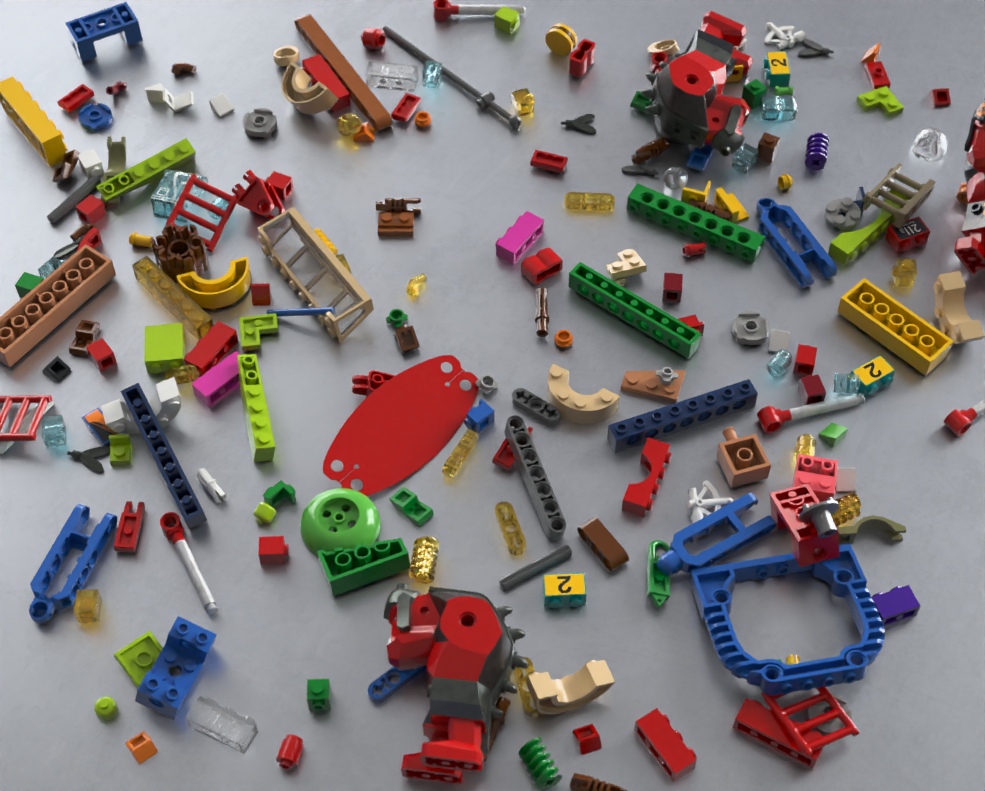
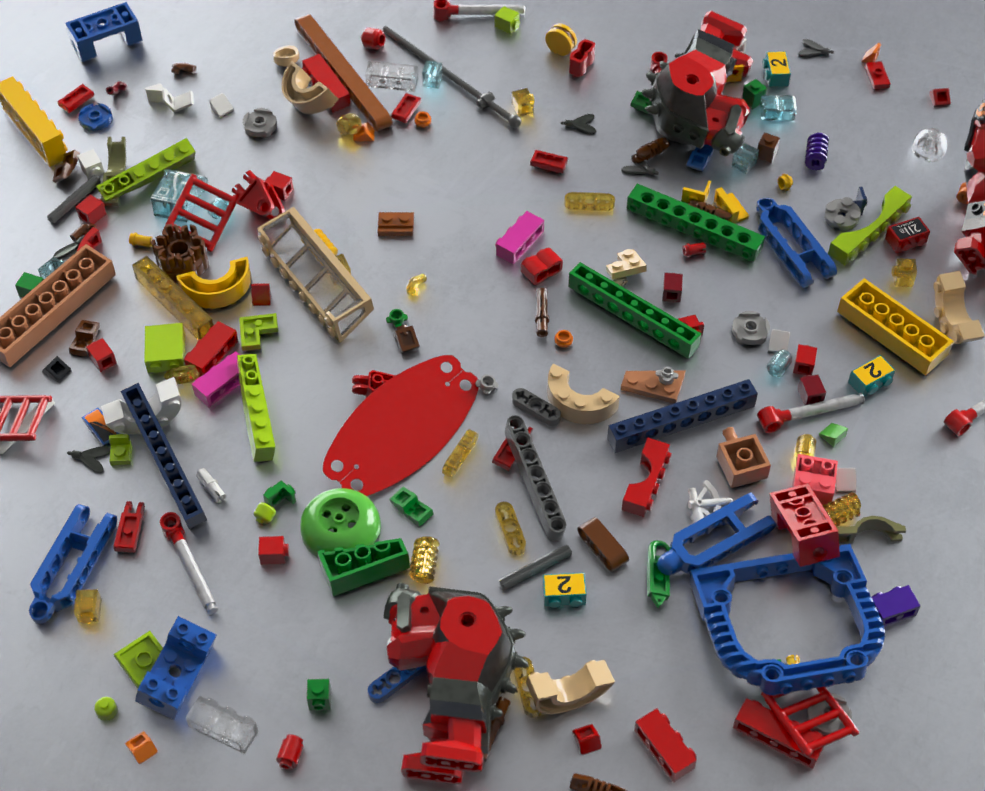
(53, 431): clear light blue brick -> none
(302, 311): blue bar -> none
(398, 205): reddish brown hinge -> none
(480, 417): blue brick -> none
(537, 765): green piece -> none
(669, 47): tan hat -> none
(675, 178): clear head -> none
(783, 91): bright green bush -> none
(785, 40): white piece -> none
(820, 515): flat silver piece -> none
(846, 383): clear light blue bracket -> none
(881, 97): lime plate -> none
(917, 199): dark tan fence -> none

